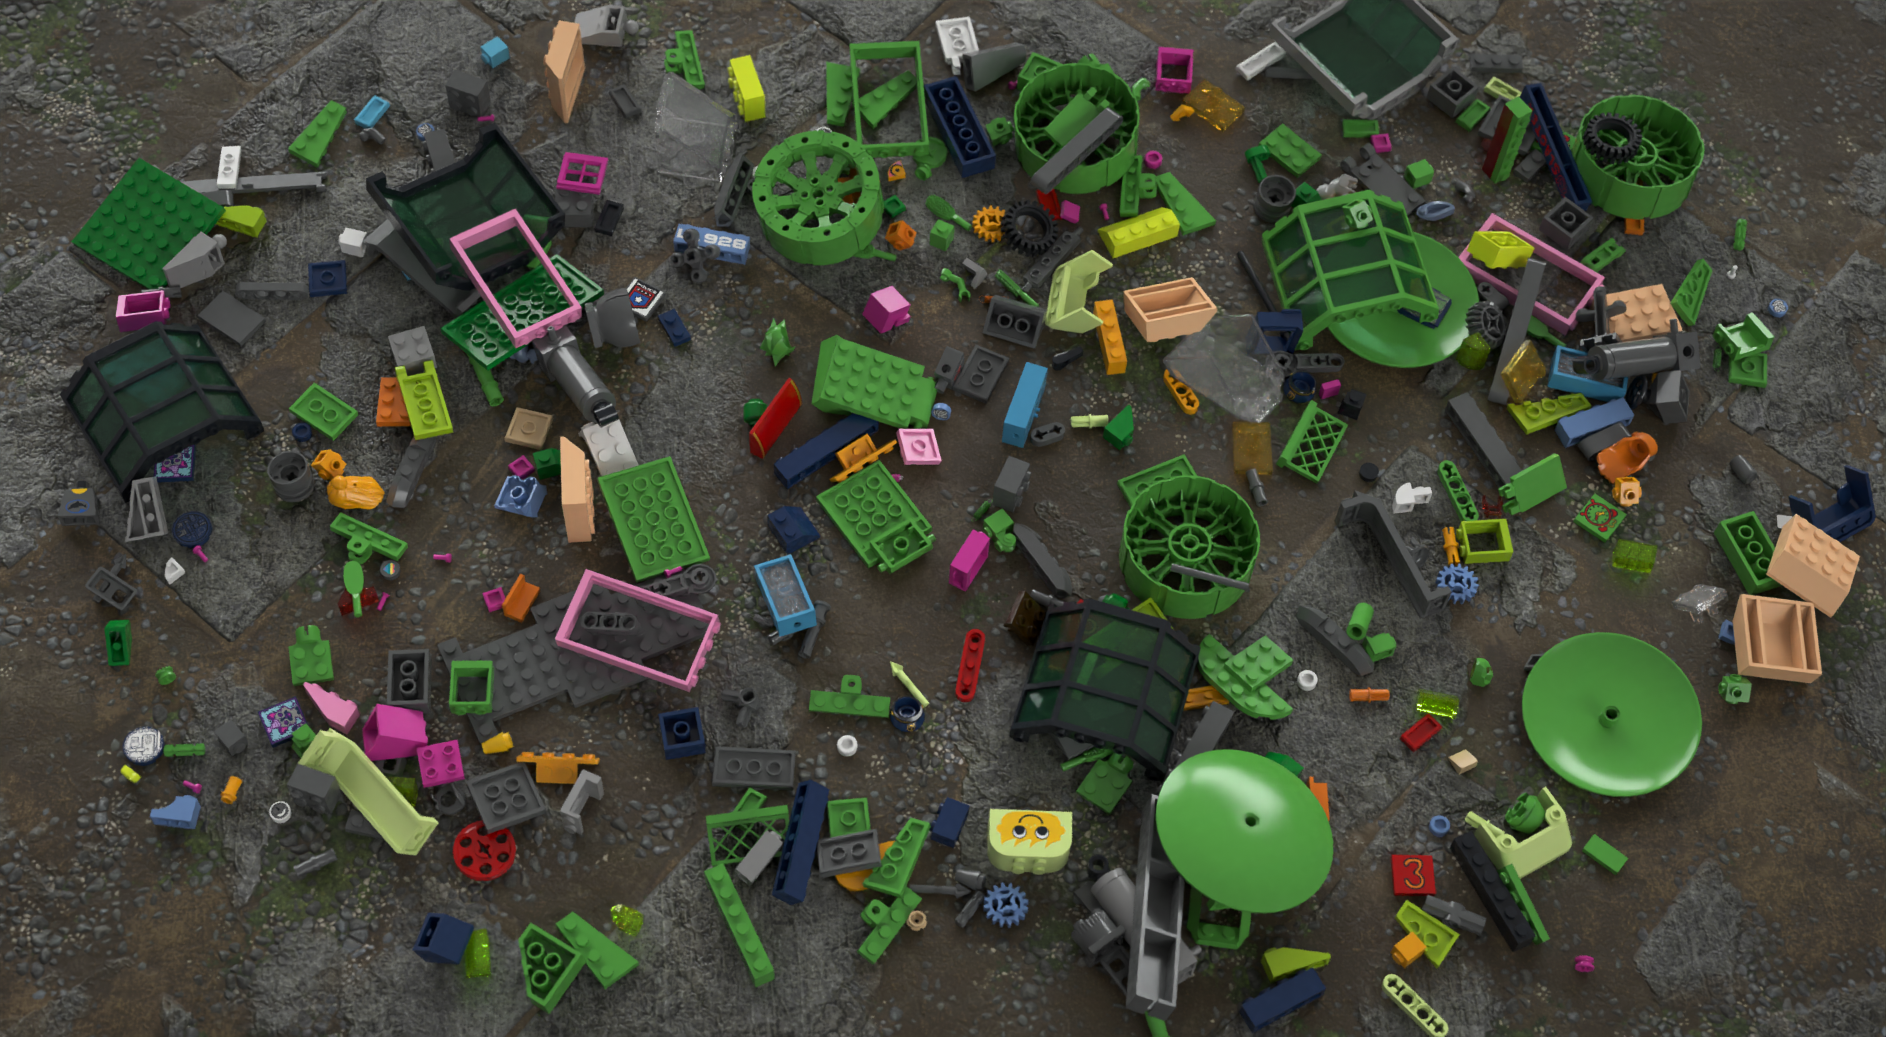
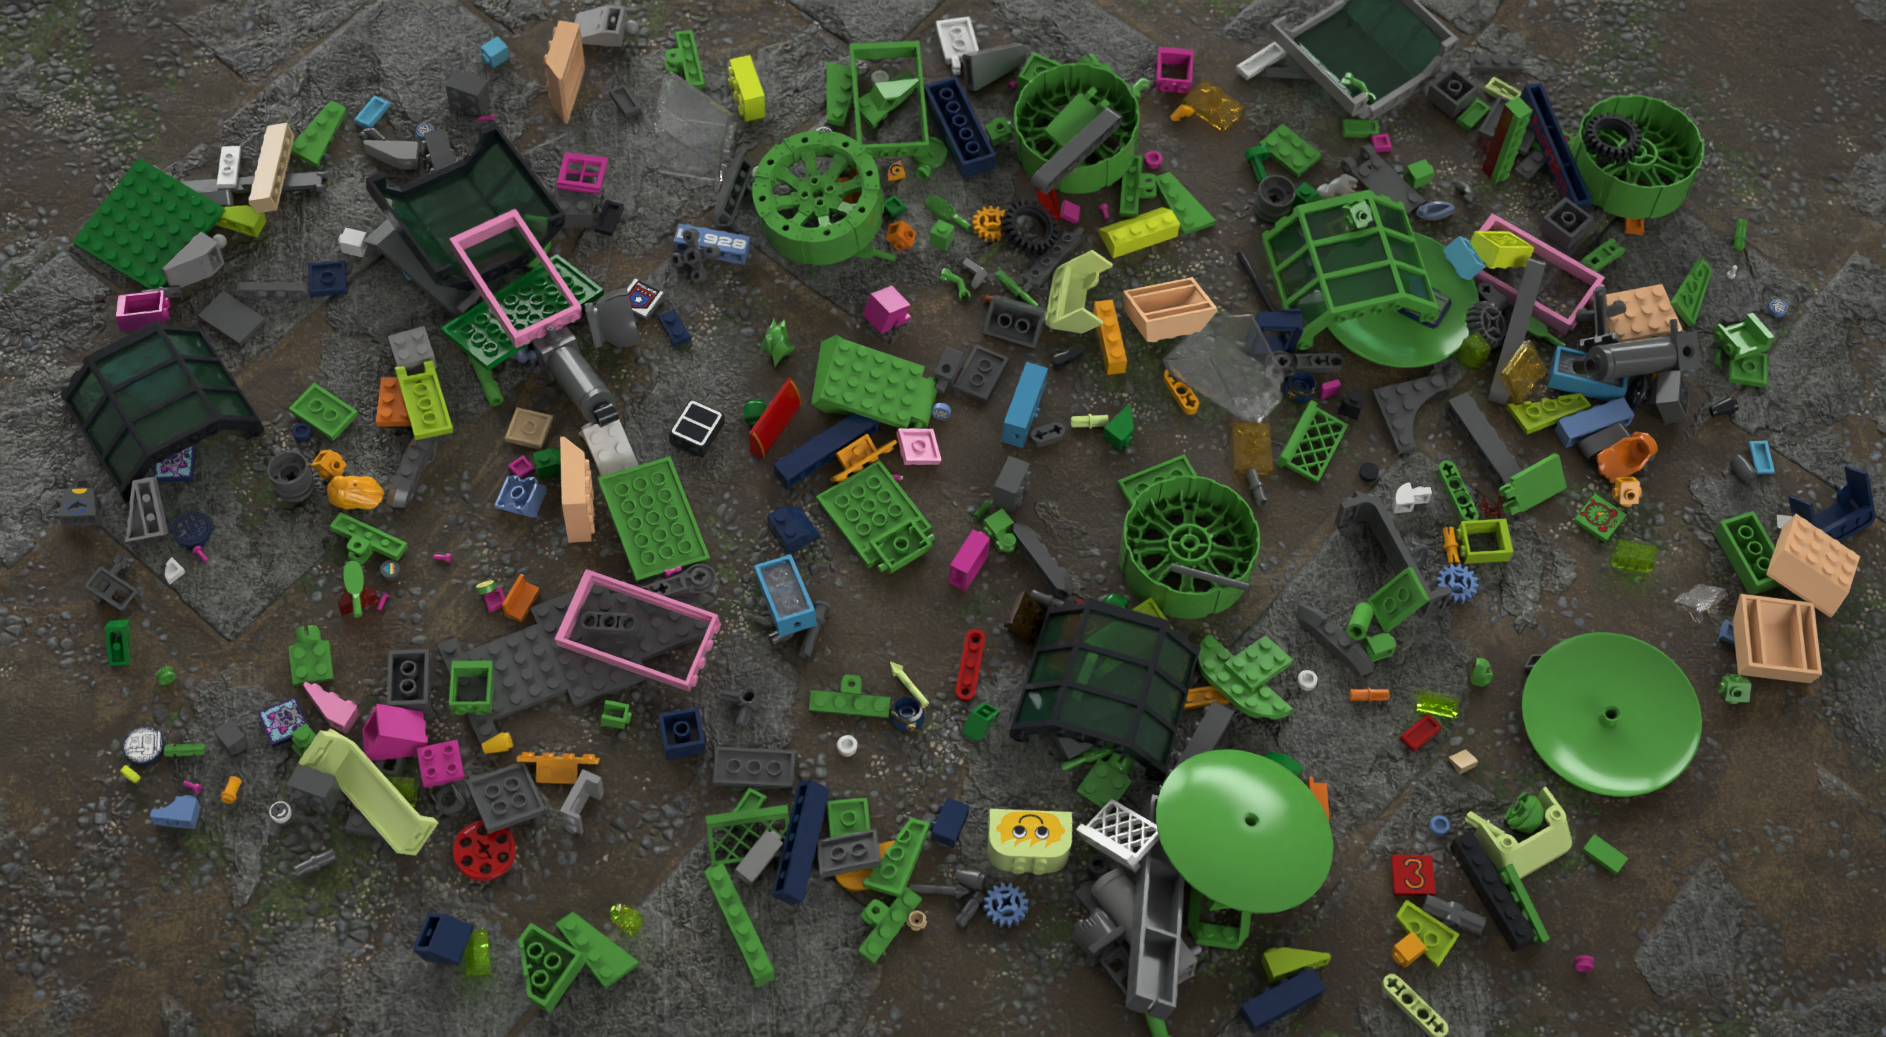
(271, 168): none -> tan brick
(396, 153): none -> light grey slope
(486, 587): none -> bright green tile
(615, 715): none -> bright green window
(696, 428): none -> black brick
(879, 76): none -> white tile
(890, 94): none -> bright green slope
(980, 721): none -> green slope
(1111, 845): none -> white fence
(1361, 85): none -> bright green arm
(1398, 599): none -> bright green plate
(1400, 404): none -> dark grey plate
(1463, 258): none -> medium azure brick
(1724, 407): none -> black cone
(1761, 457): none -> medium azure tile

